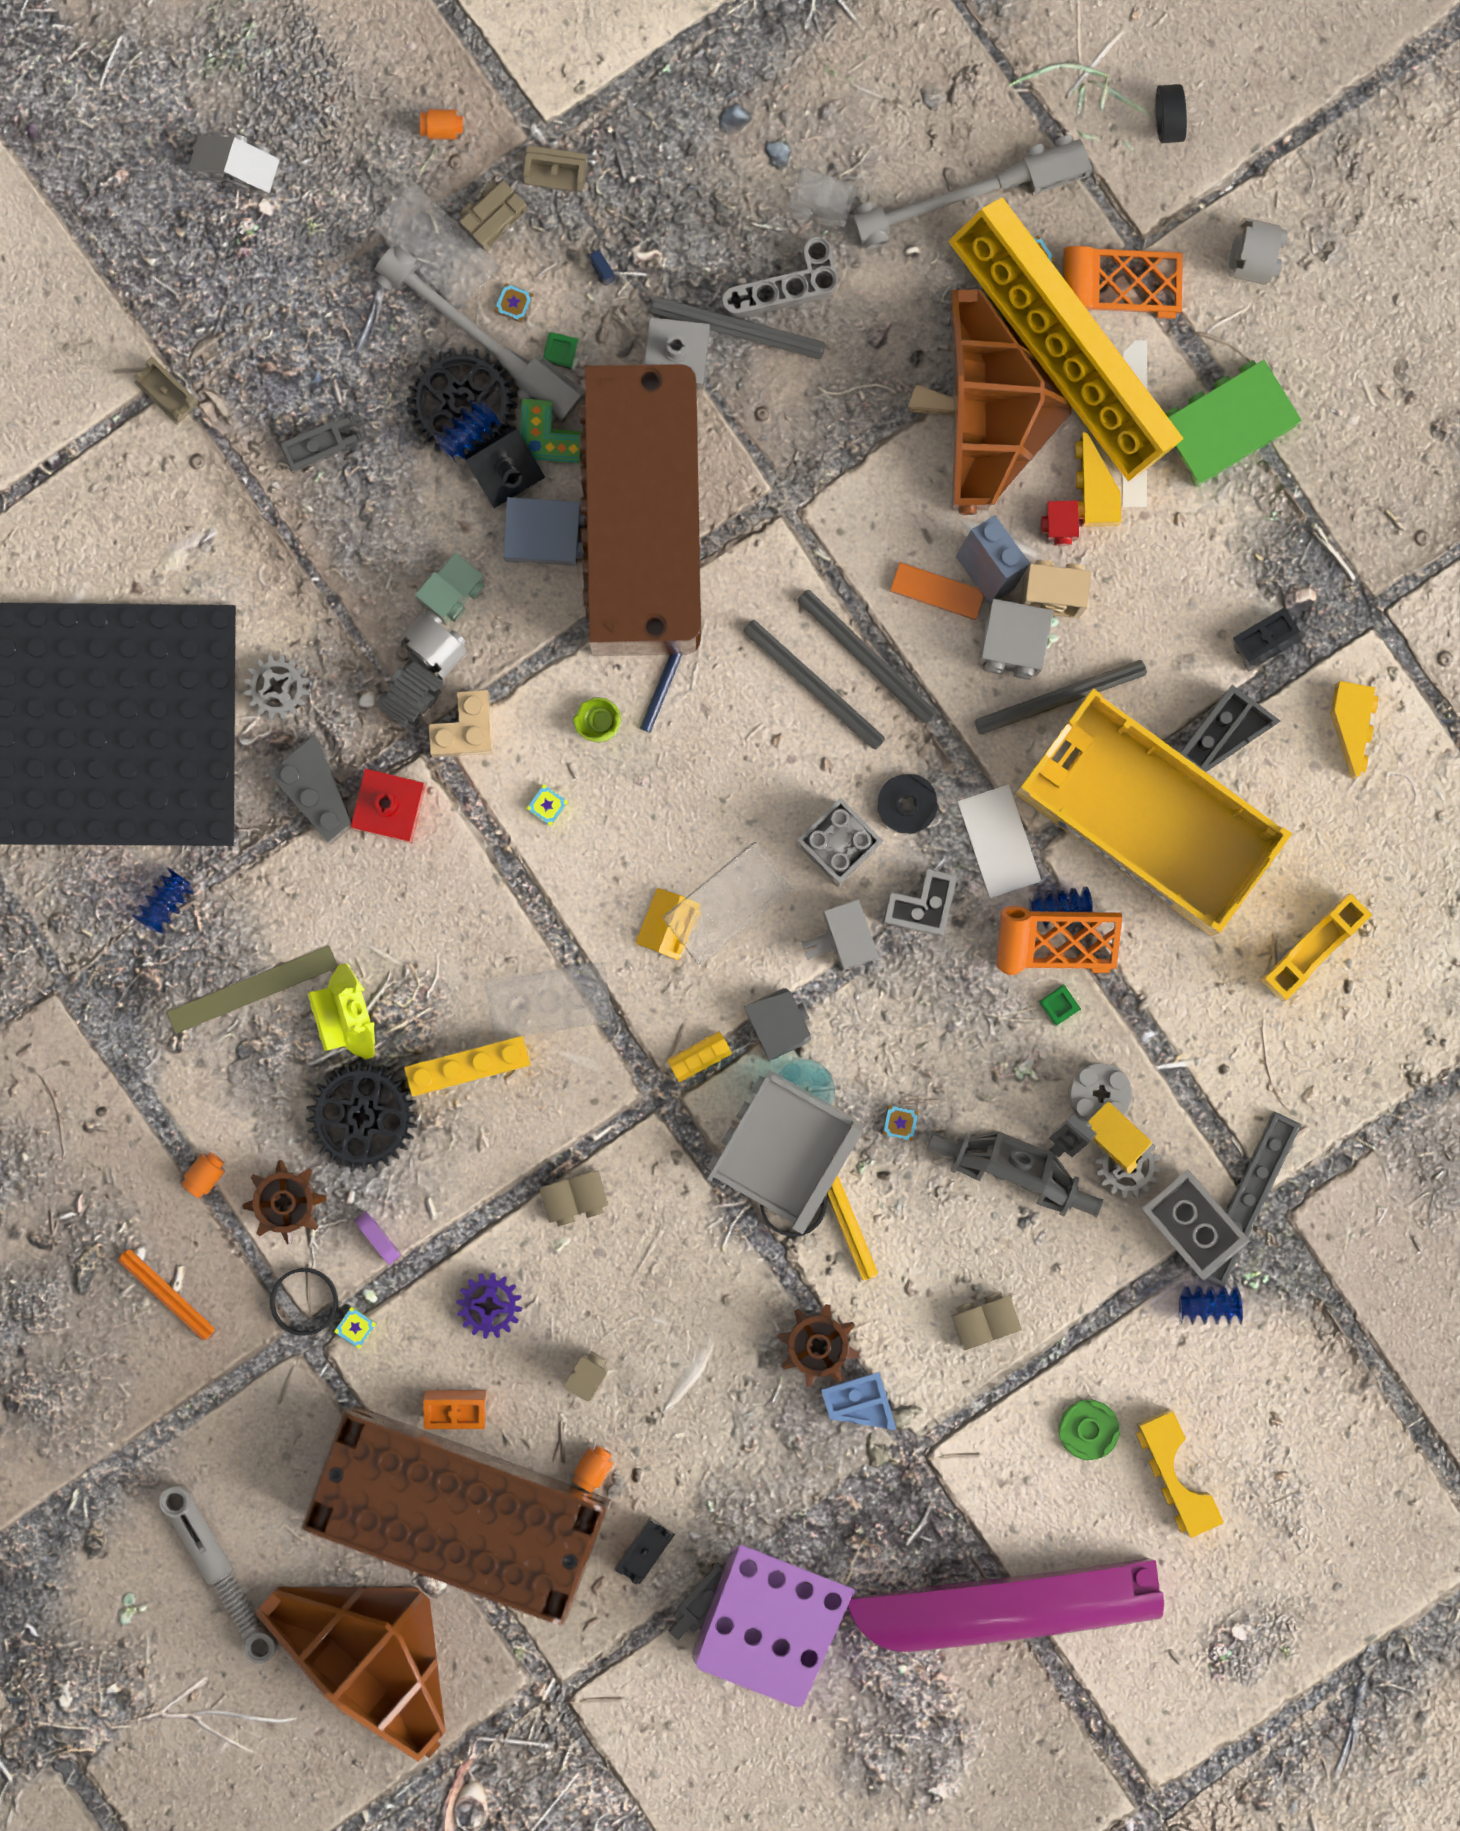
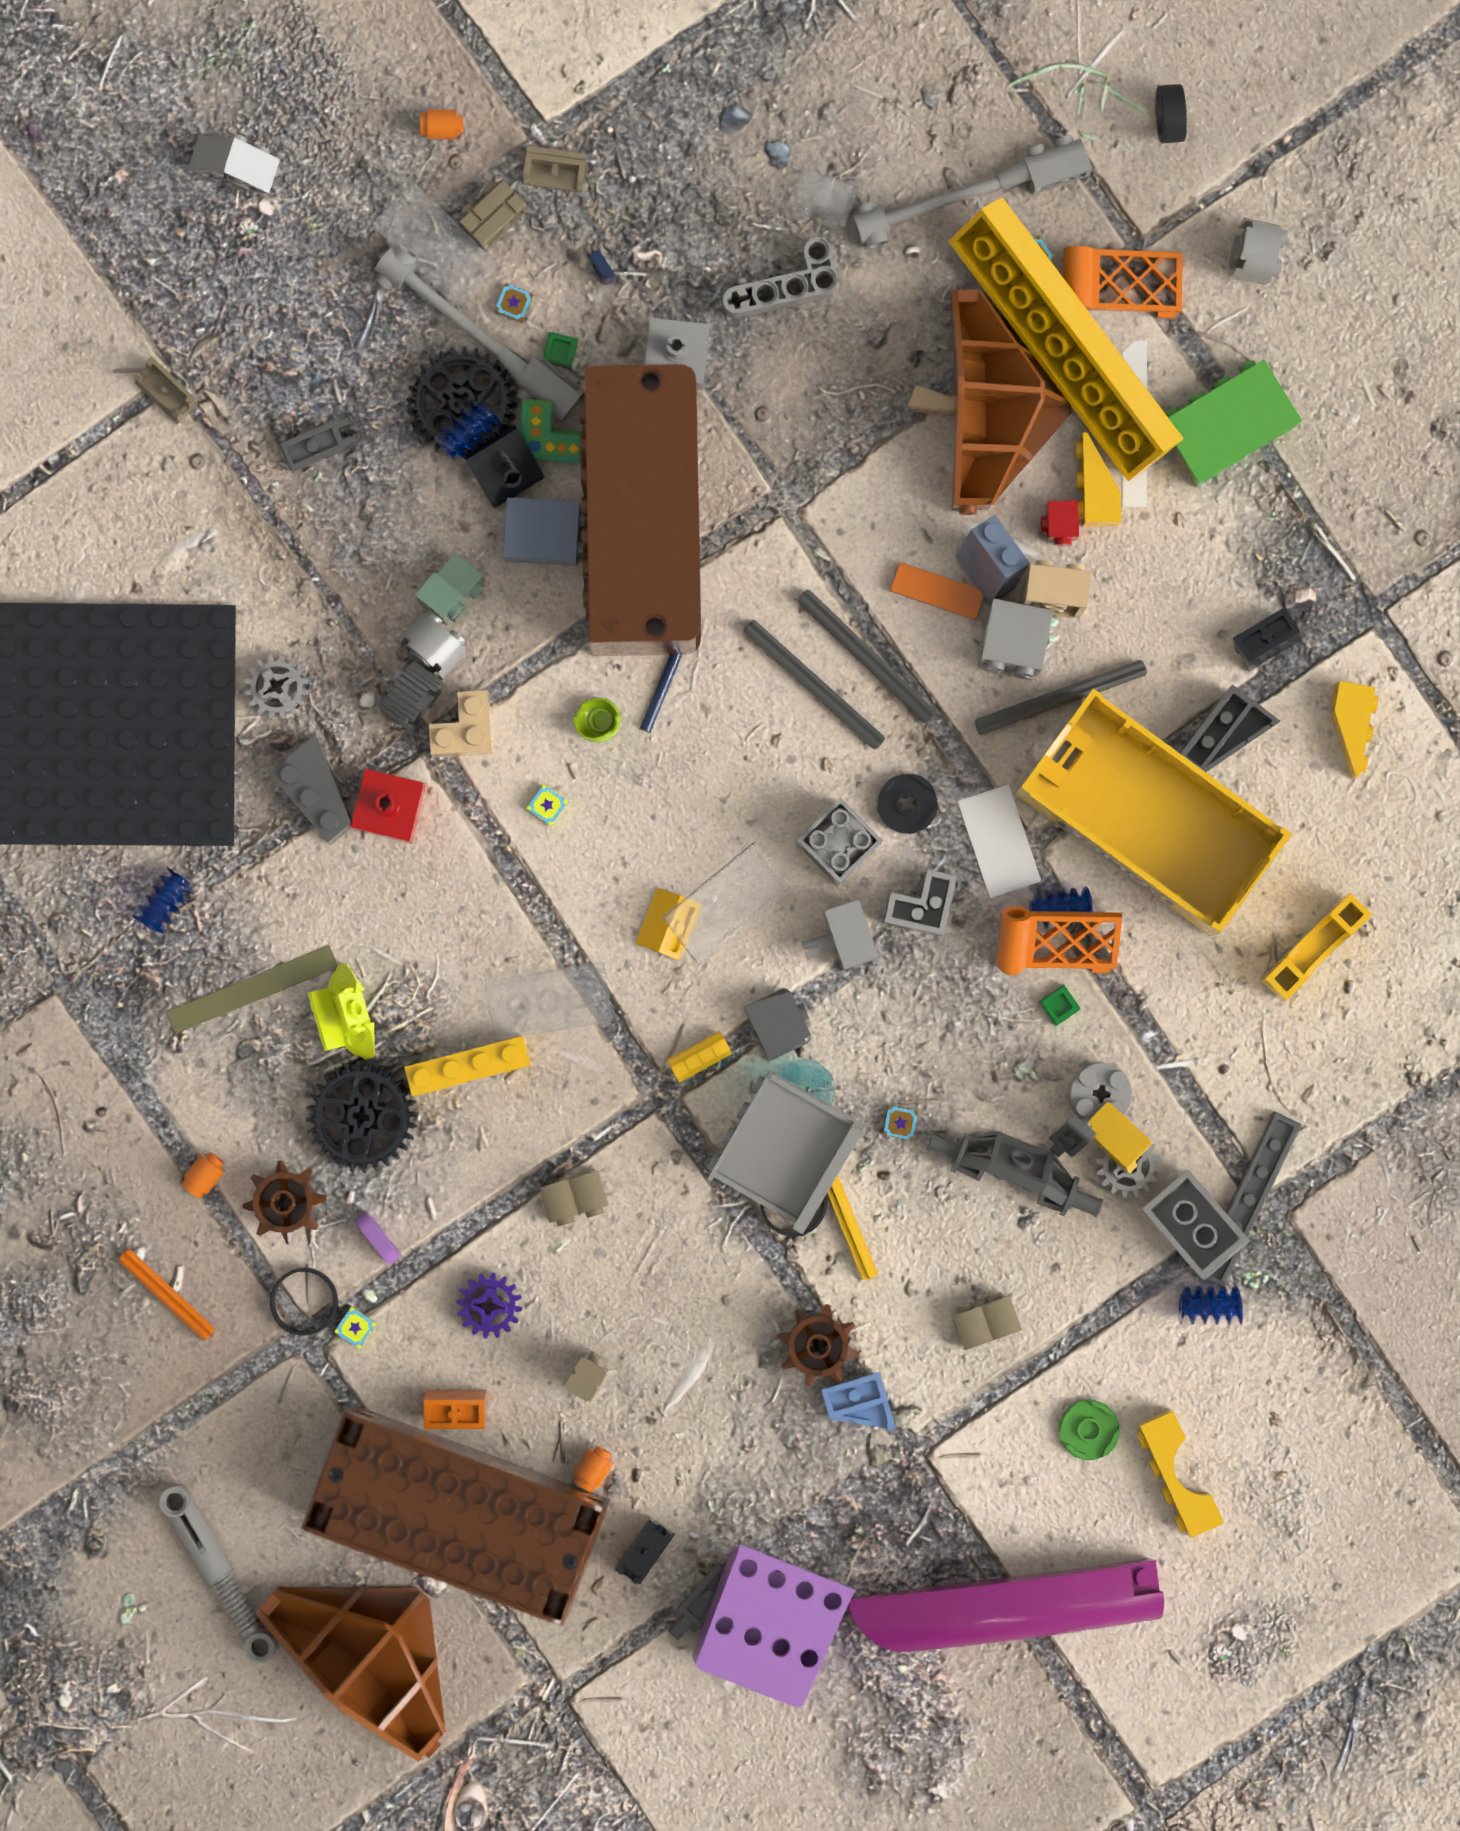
(738, 327): dark grey axle -> none

